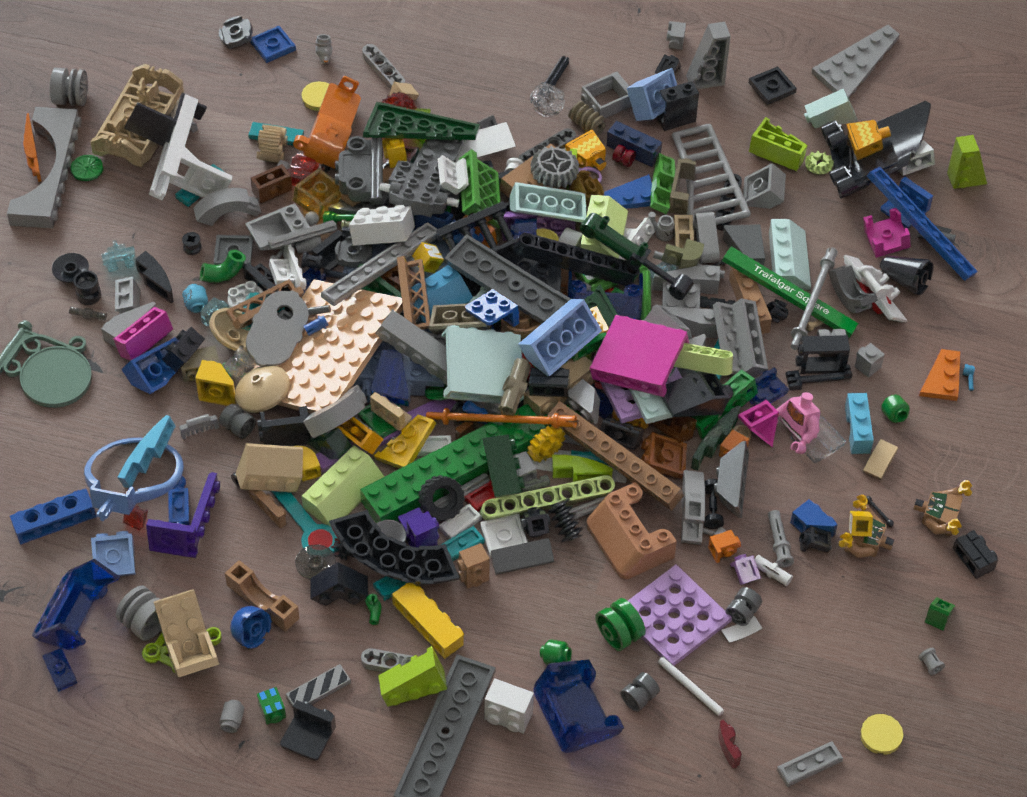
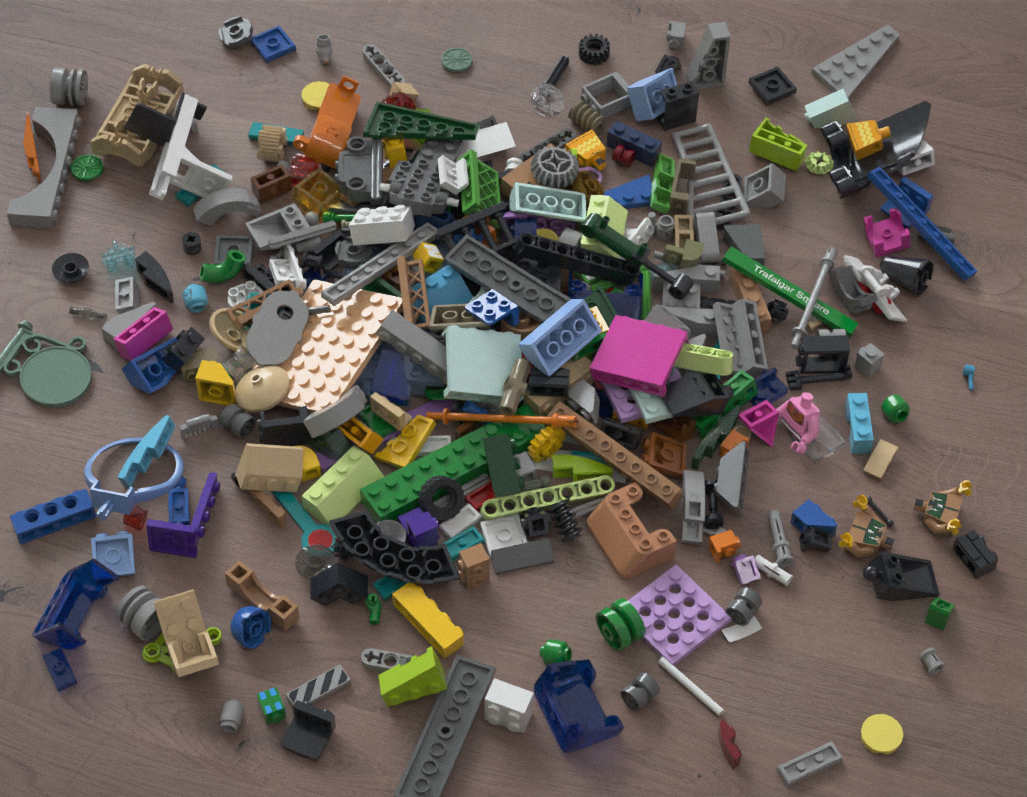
(87, 287): black wheel -> none
(207, 310): clear light blue bracket -> none
(316, 325): blue pin -> none
(456, 59): none -> sand green wheel
(594, 42): none -> black tyre
(789, 252): light aqua slope -> none
(860, 523): yellow brick -> none
(901, 577): none -> black slope
(943, 377): orange wing -> none
(966, 164): lime wedge -> none

